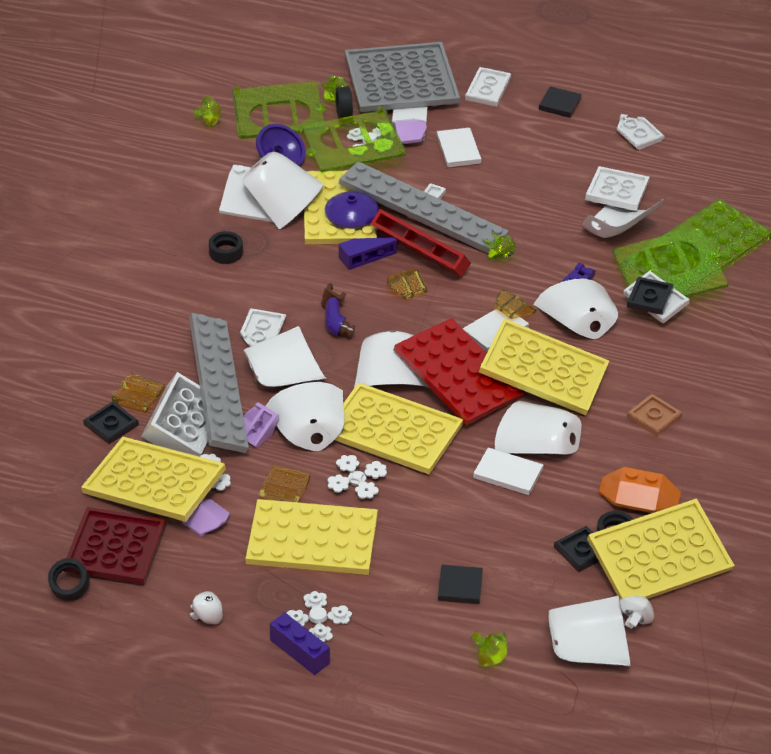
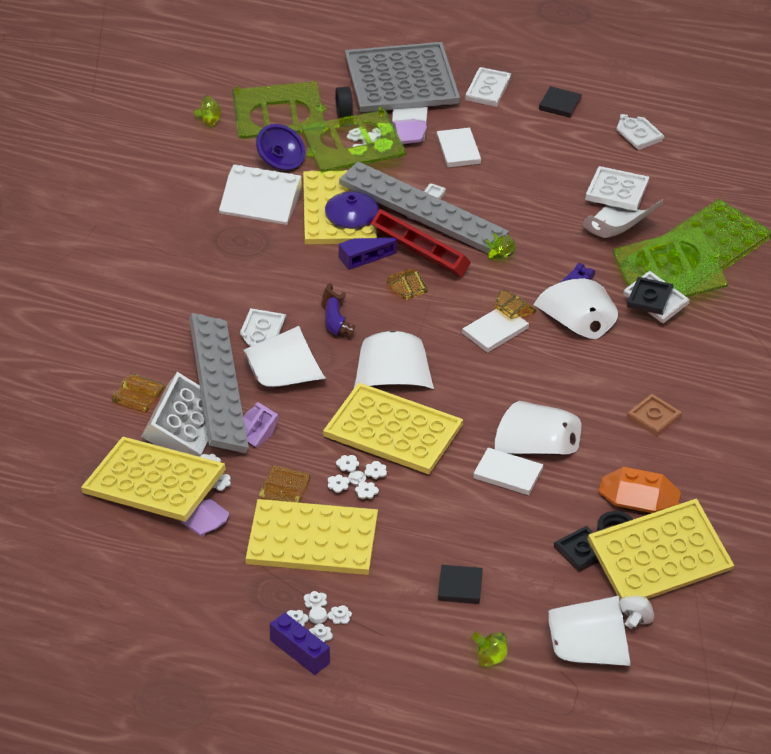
(64, 564): black tyre -> none
(111, 422): black tile -> none
(116, 544): dark red plate -> none
(207, 608): white piece -> none
(225, 238): black tyre -> none
(281, 187): white piece -> none
(307, 402): white piece -> none
(331, 85): clear neon green piece -> none
(450, 366): red plate -> none
(544, 366): light yellow plate -> none

